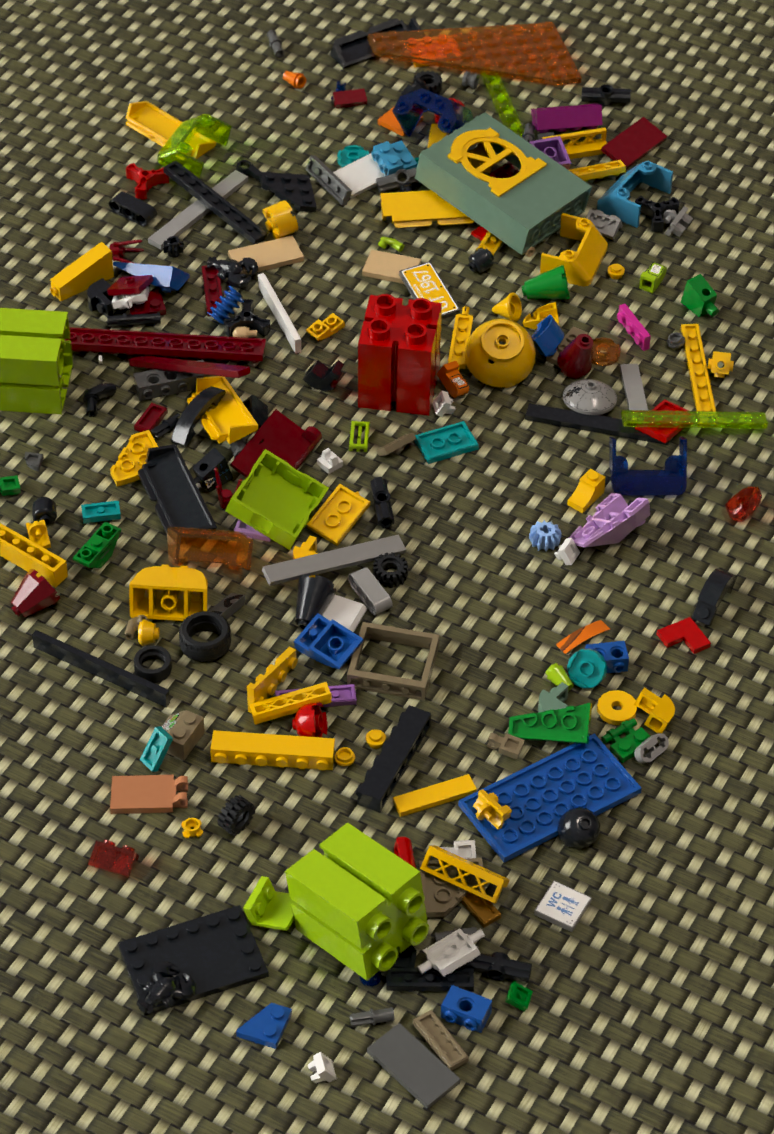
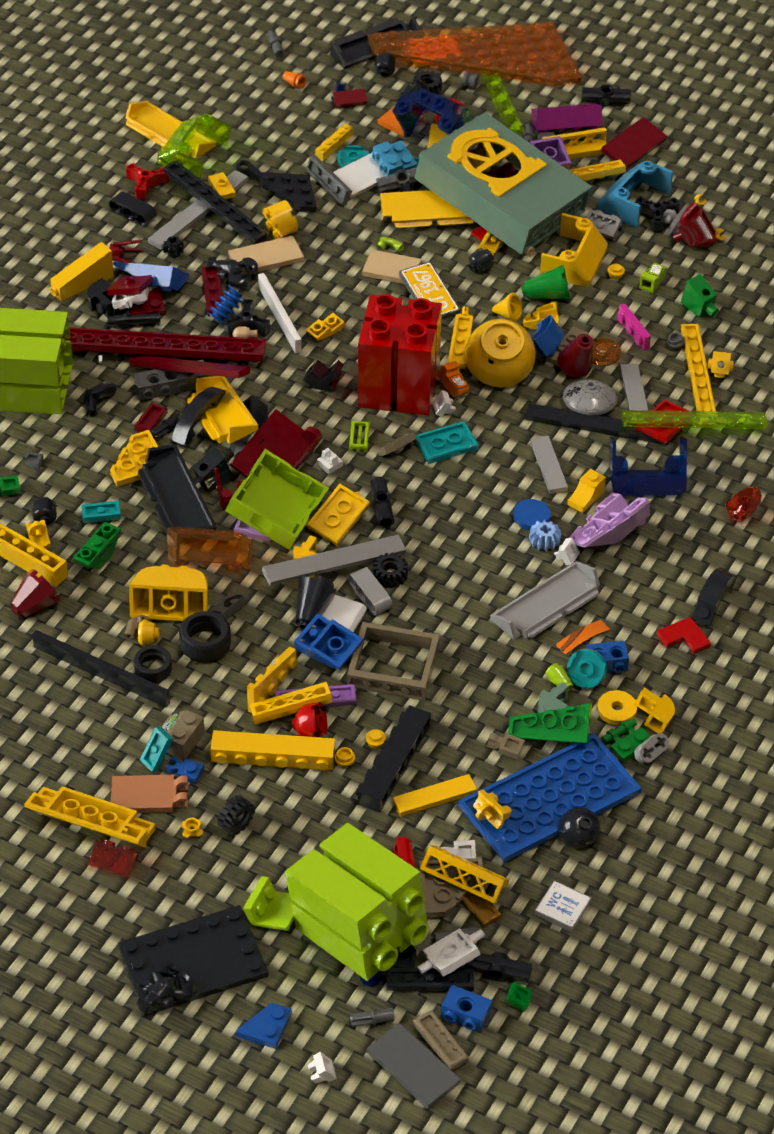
(92, 814): none -> yellow slope
(187, 768): none -> blue plate
(222, 185): none -> yellow plate
(334, 142): none -> yellow piece
(385, 64): none -> black head
(529, 512): none -> blue tile
(548, 601): none -> light grey slope
(549, 465): none -> light grey tile
(696, 227): none -> dark red torso

